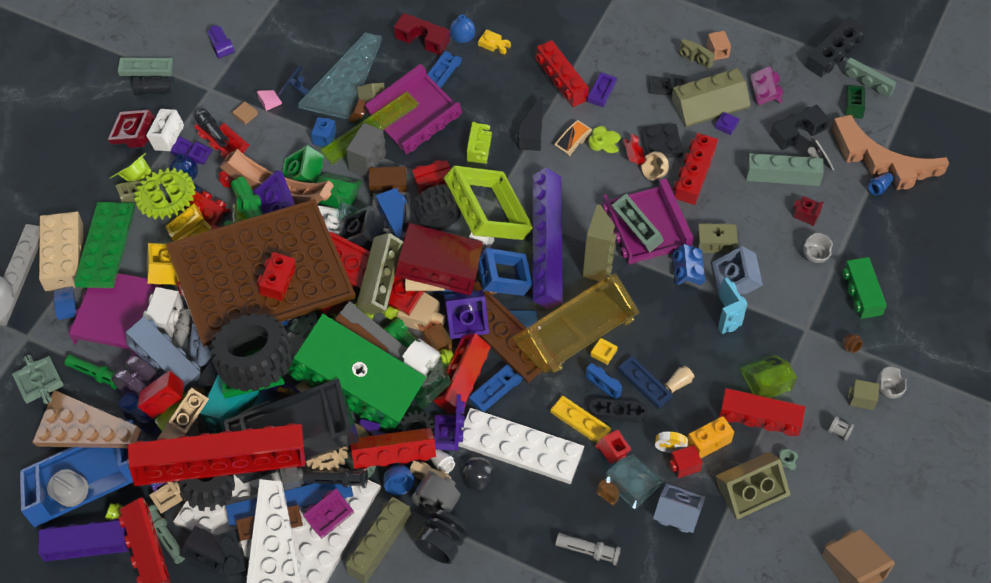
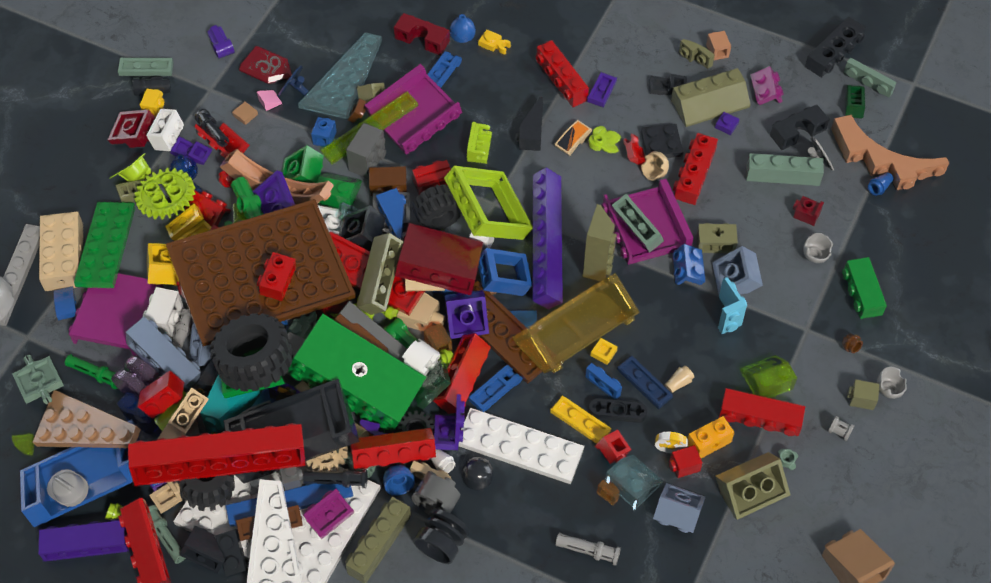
(24, 443): none -> clear neon green tile
(152, 101): none -> yellow brick
(266, 66): none -> dark red tile

